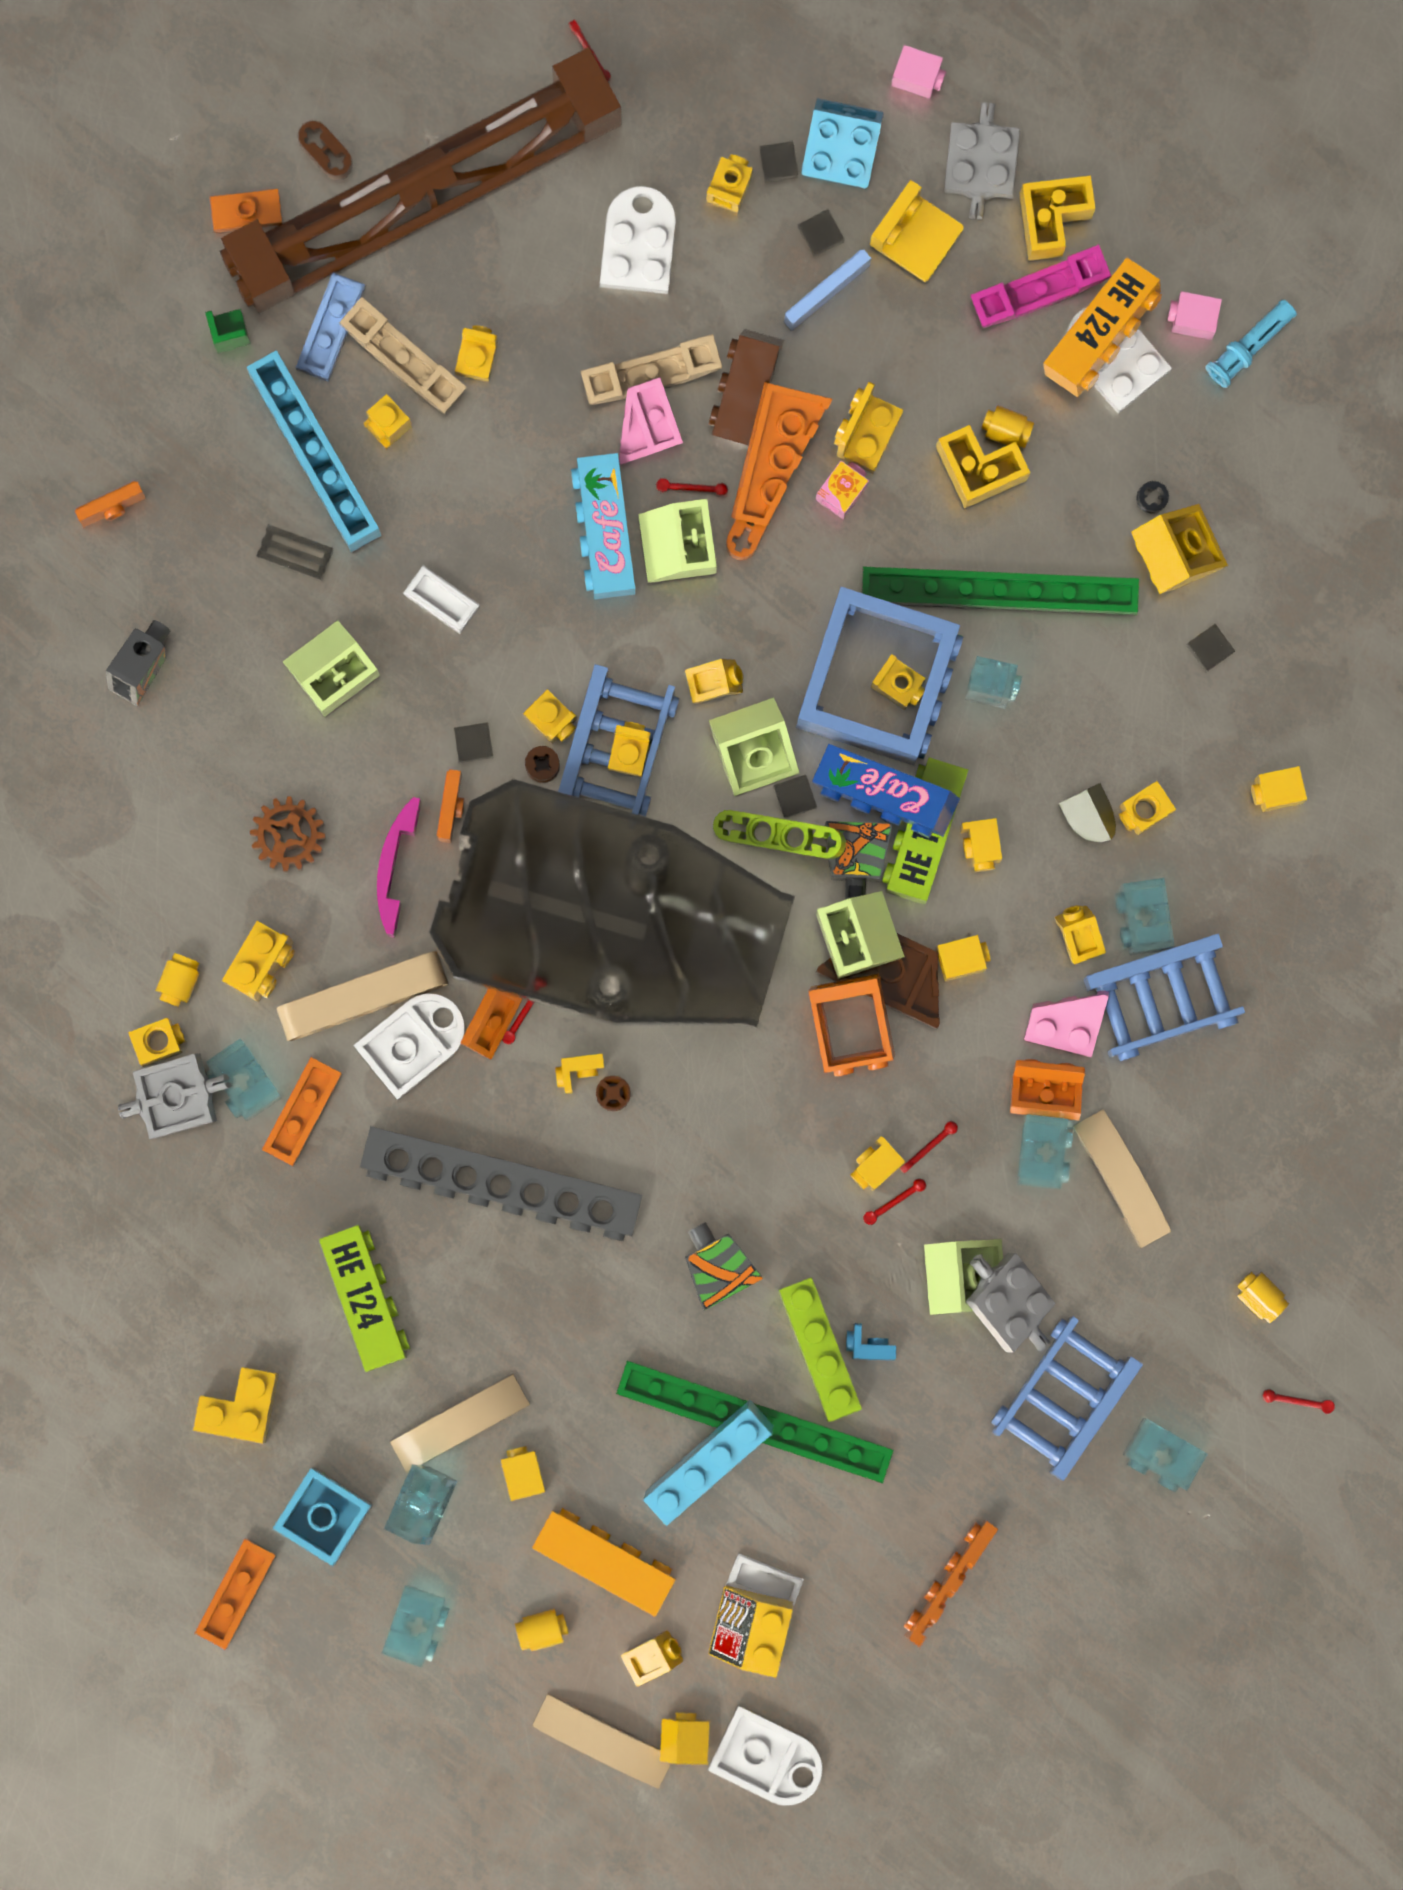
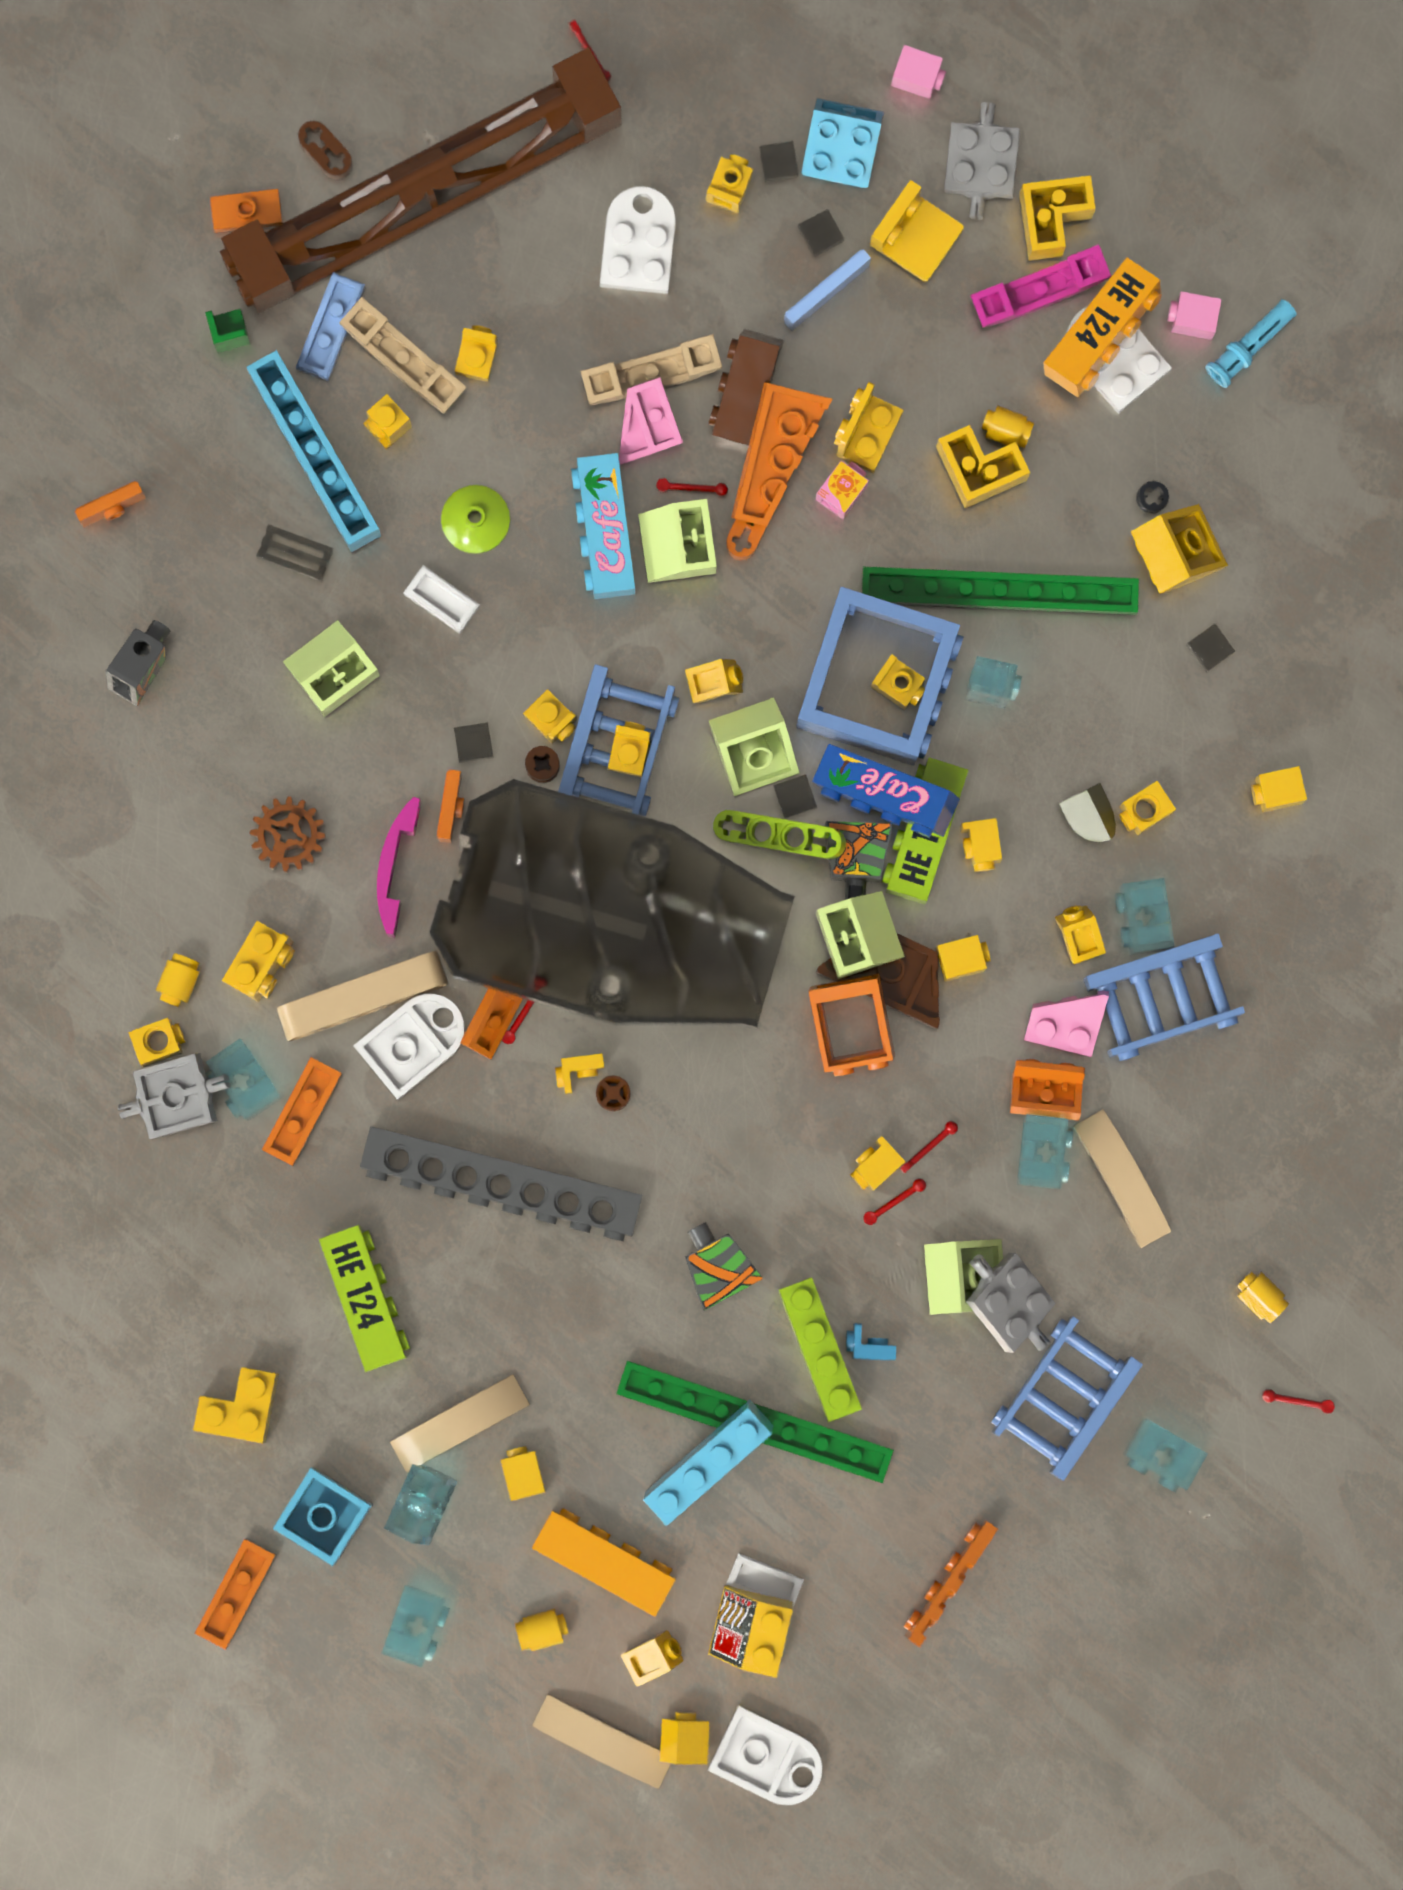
(477, 536): none -> lime dish

